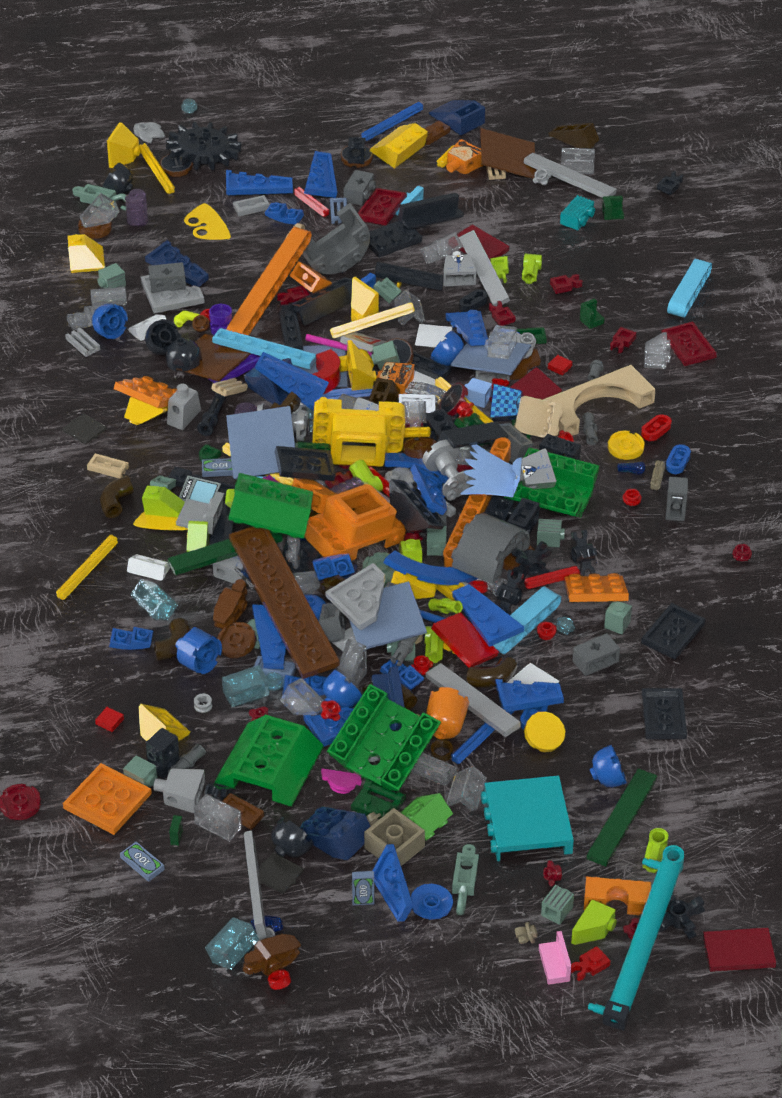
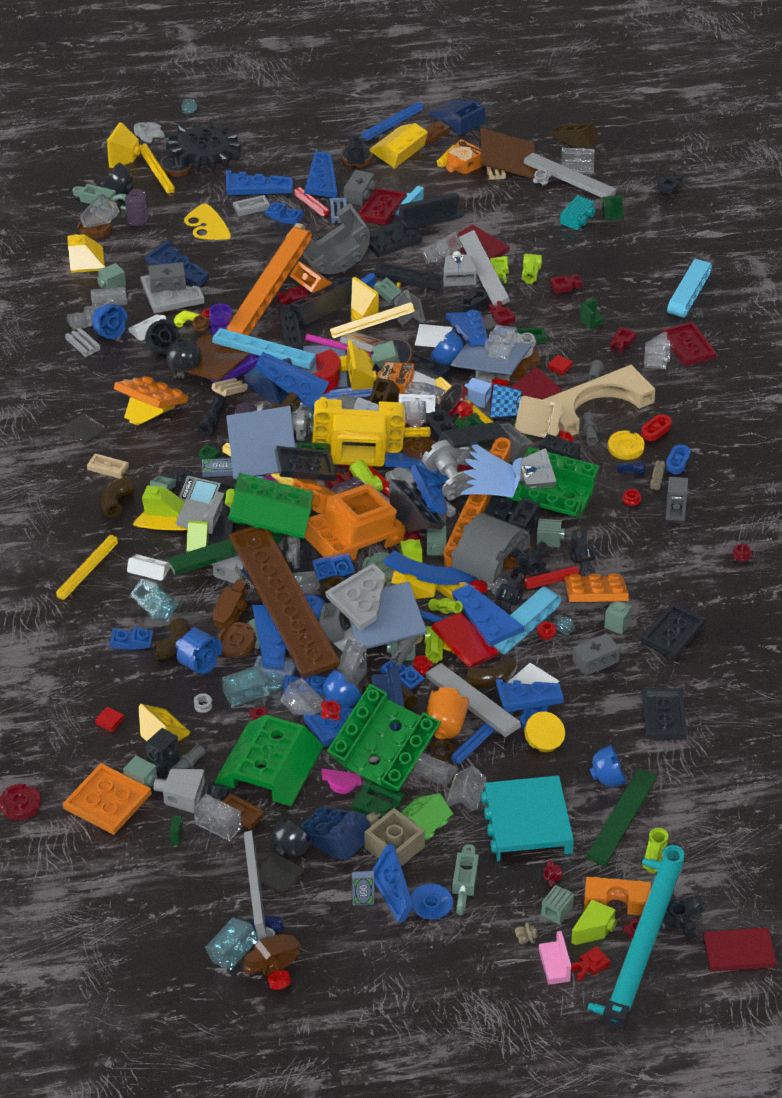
(142, 861): sand blue tile -> none
(183, 407): light grey torso -> none

